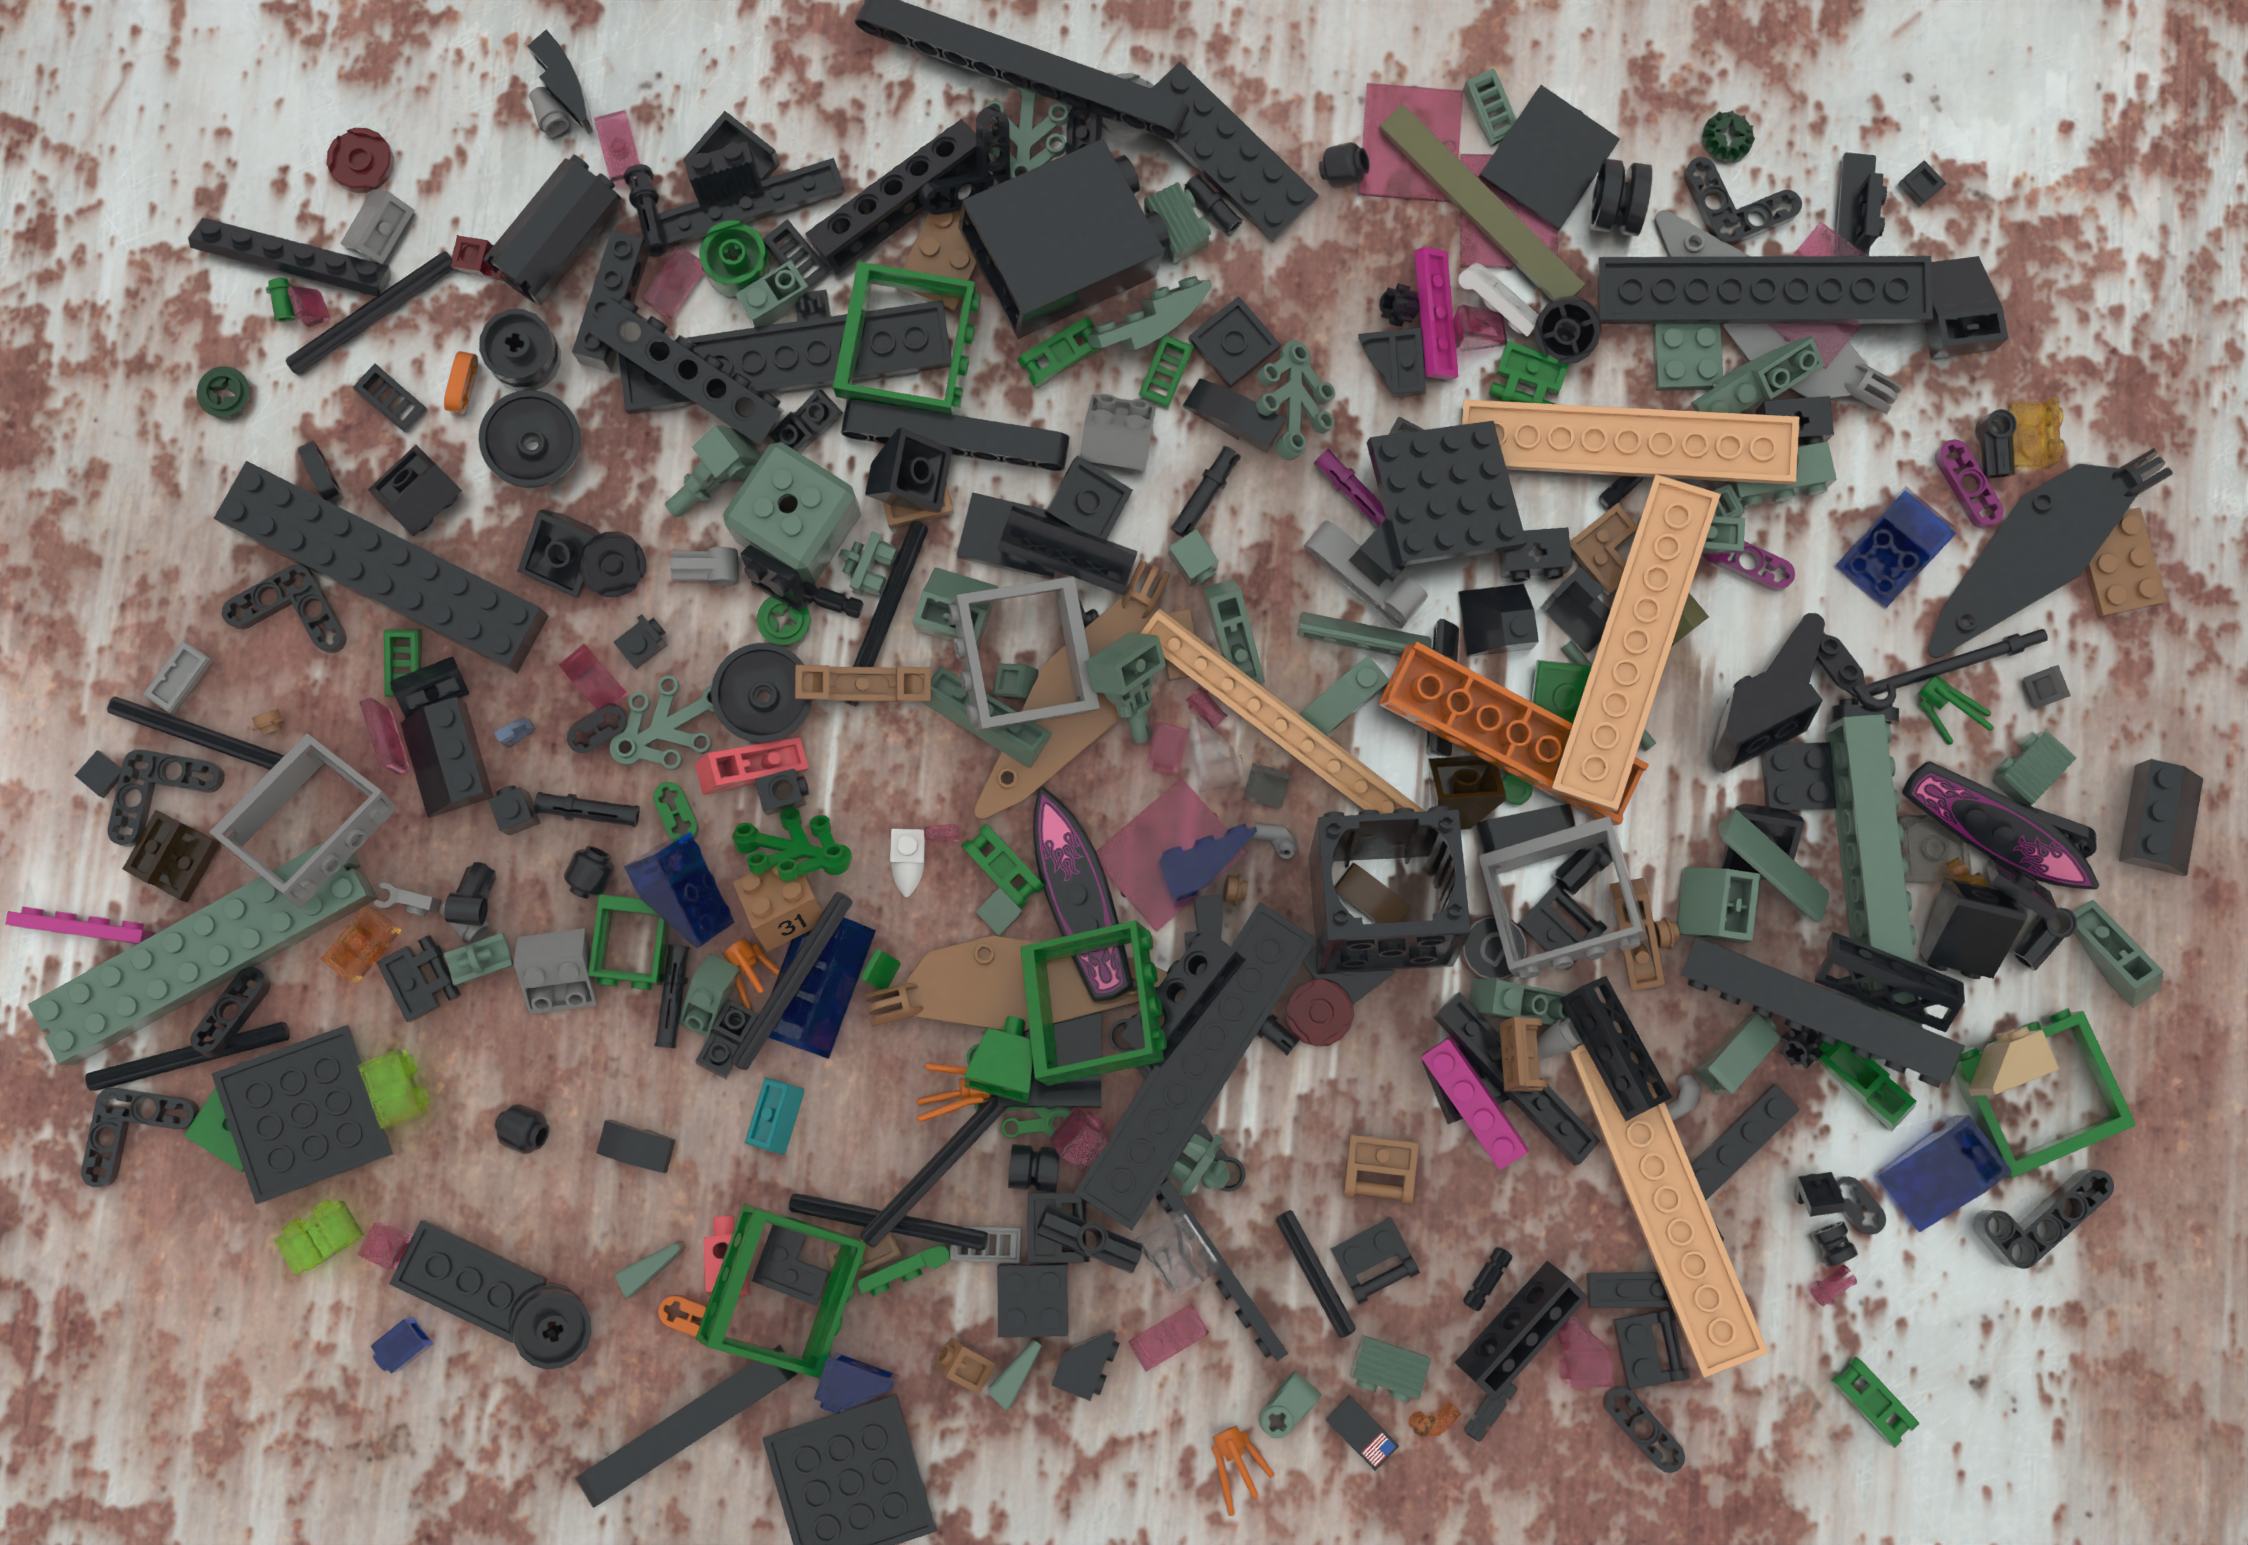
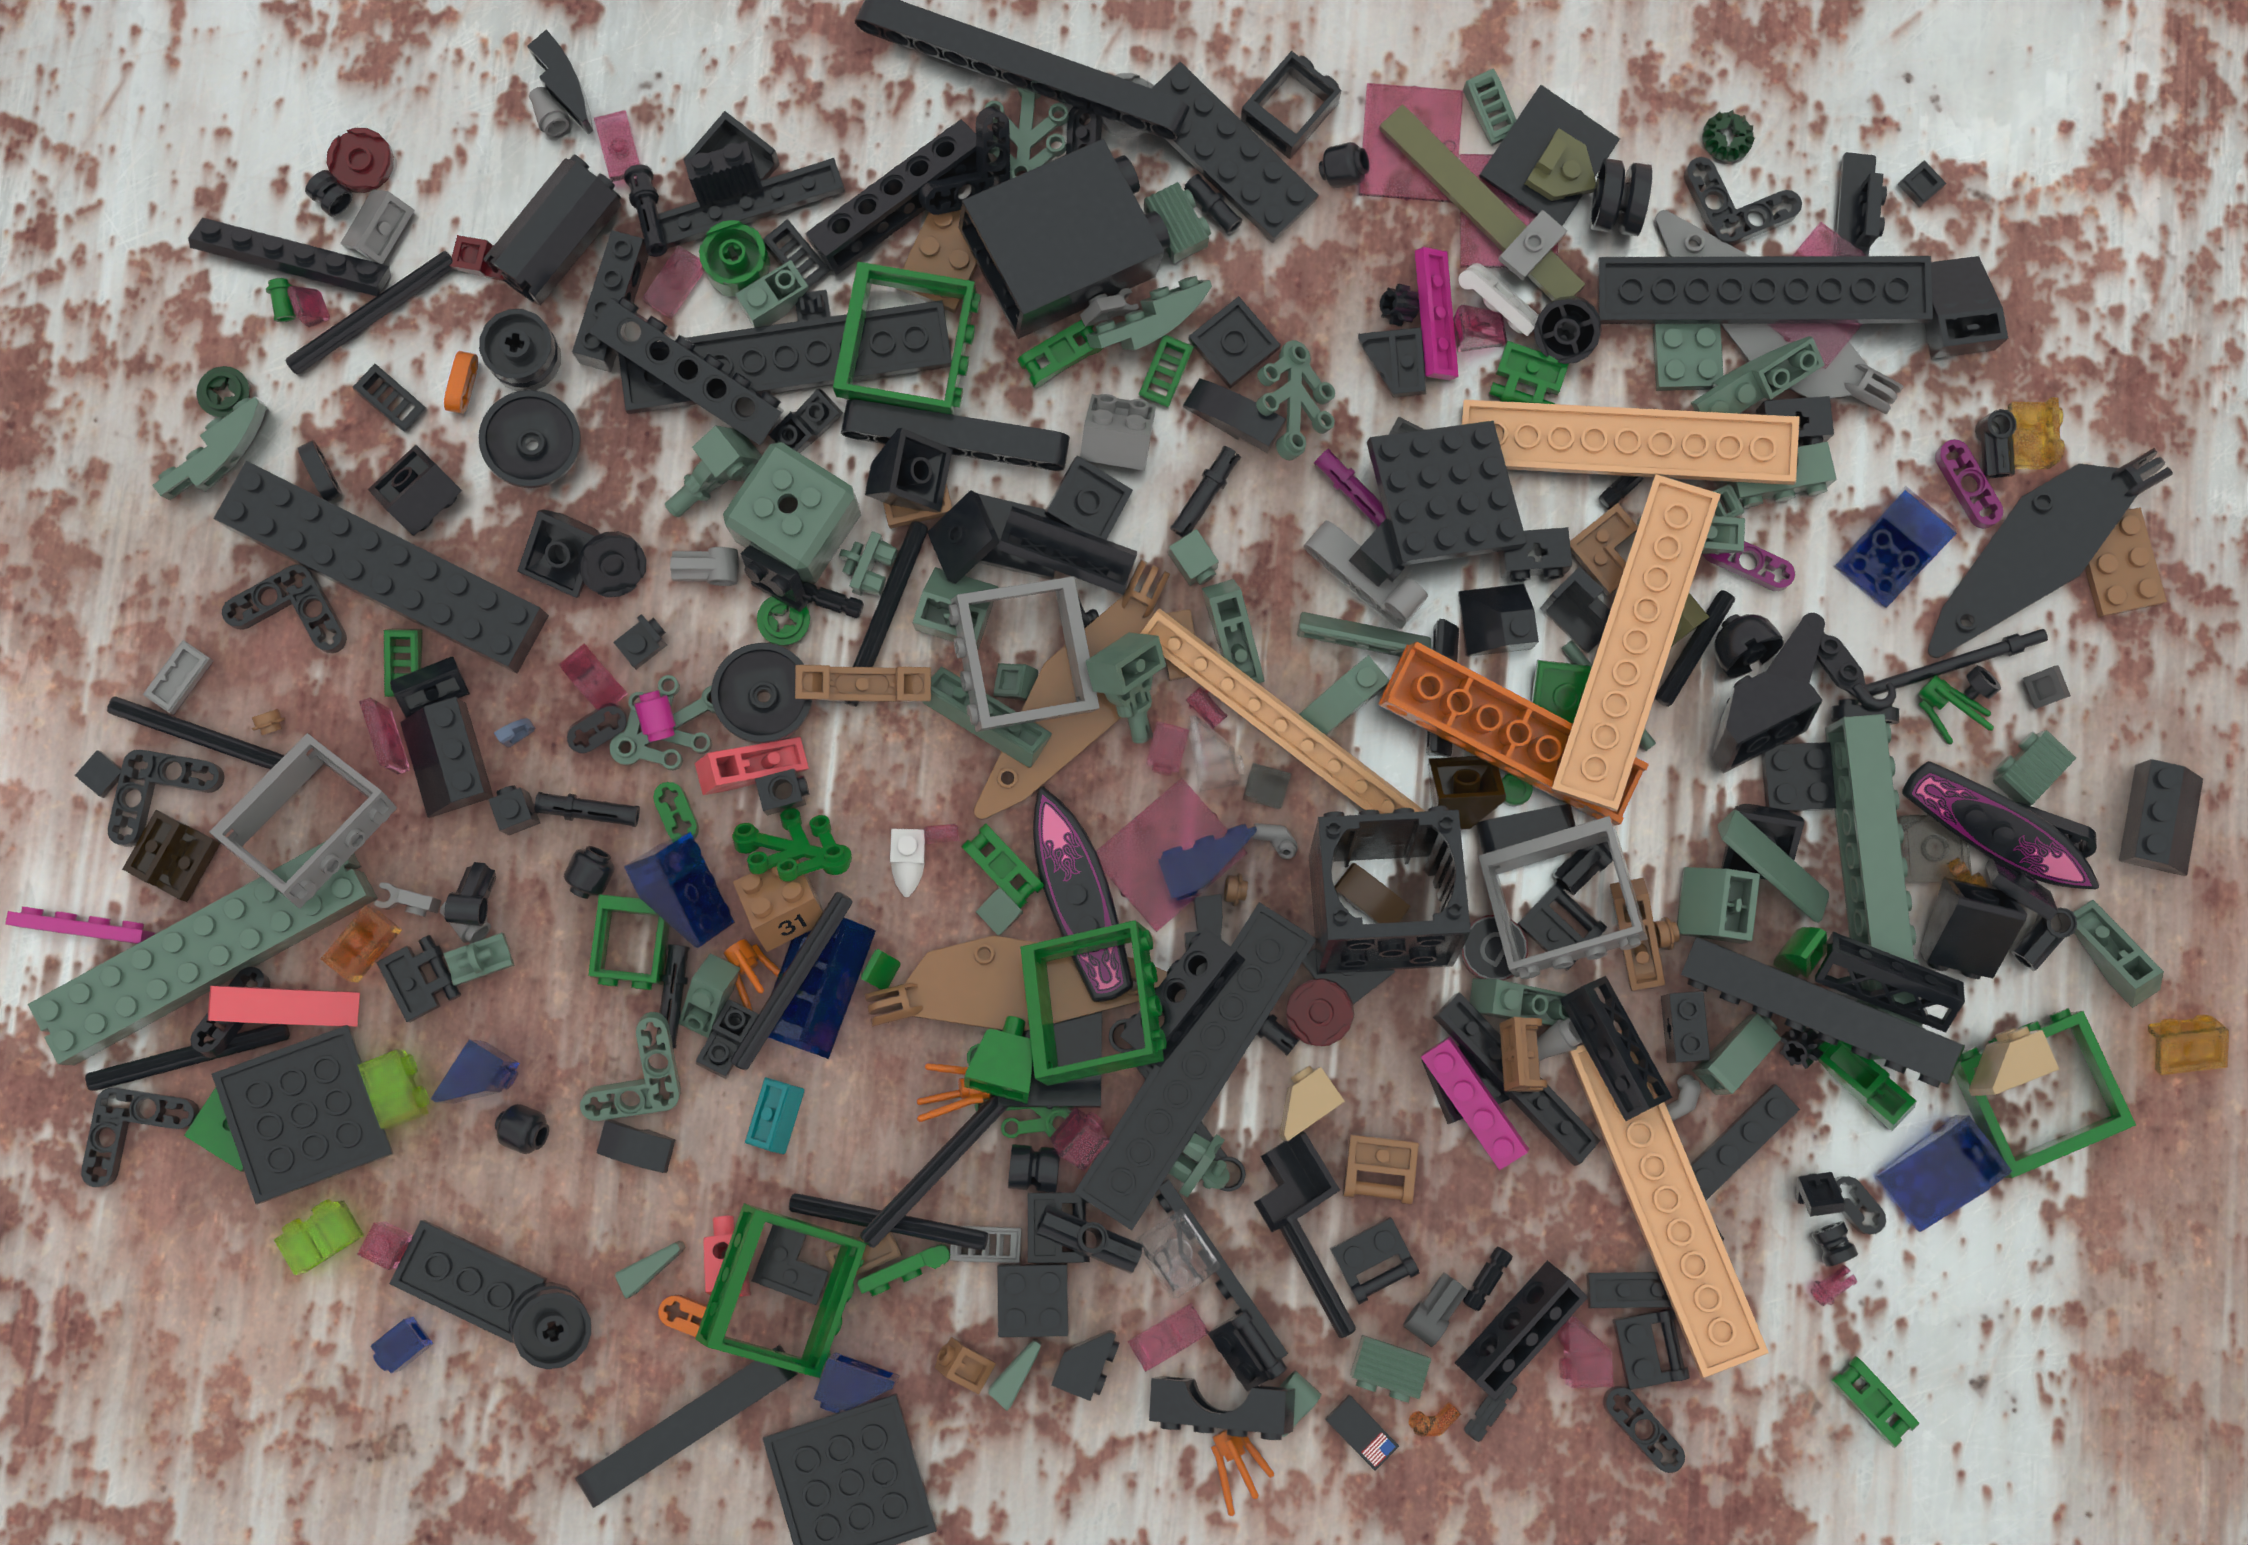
(226, 444): none -> sand green slope
(283, 1006): none -> coral slope
(331, 195): none -> black wheel
(476, 1073): none -> clear blue slope
(555, 971): light grey slope -> none
(645, 1088): none -> sand green beam
(655, 716): none -> dark pink brick
(963, 537): none -> black plate
(1105, 308): none -> light grey plate
(1180, 1402): none -> black arch
(1246, 1351): none -> black plate
(1270, 127): none -> black window
(1300, 1179): none -> black panel
(1307, 1101): none -> tan slope
(1431, 1317): none -> dark grey piece
(1532, 245): none -> light grey plate
(1562, 169): none -> olive plate
(1685, 1027): none -> black brick
(1695, 648): none -> black axle
(1744, 642): none -> black cylinder
(1802, 951): none -> green slope
(1981, 683): none -> black tile
(2048, 1211): black beam -> none
(2190, 1044): none -> clear yellow bracket

